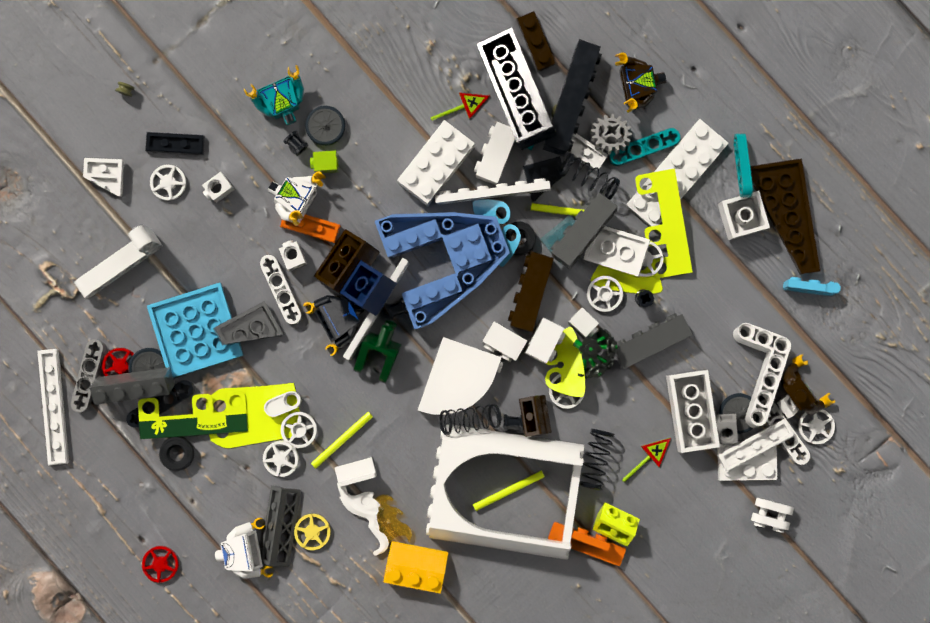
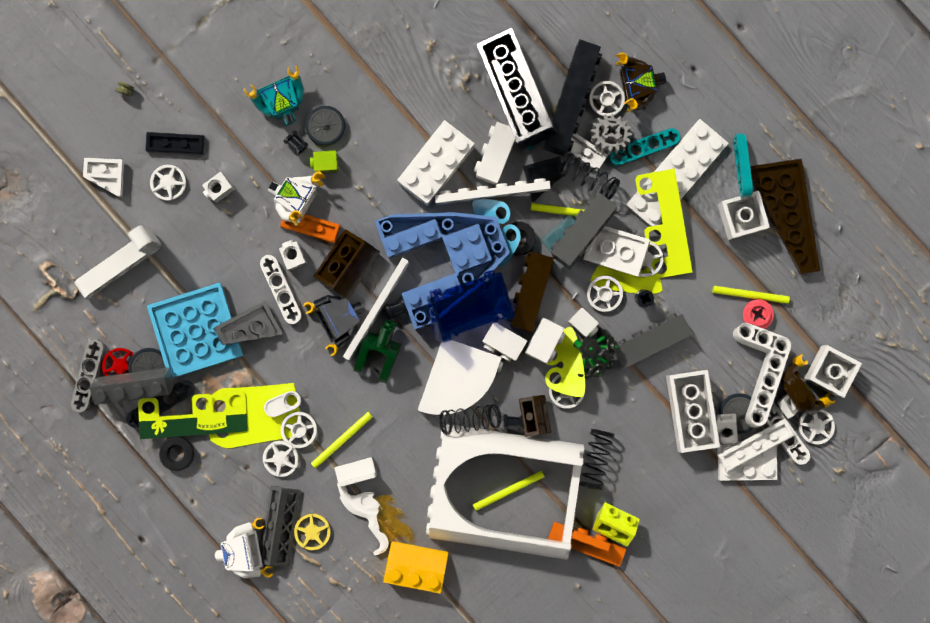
(53, 407): white tile -> none
(160, 564): red wheel -> none
(368, 288): dark blue brick -> none
(469, 306): none -> clear blue windscreen
(470, 102): piece -> none
(536, 41): dark brown plate -> none
(606, 98): none -> white wheel
(655, 451): piece -> none
(751, 294): none -> neon yellow bar
(766, 313): none -> coral gear
(779, 523): white brick -> none
(812, 287): medium azure hinge -> none
(832, 371): none -> white brick

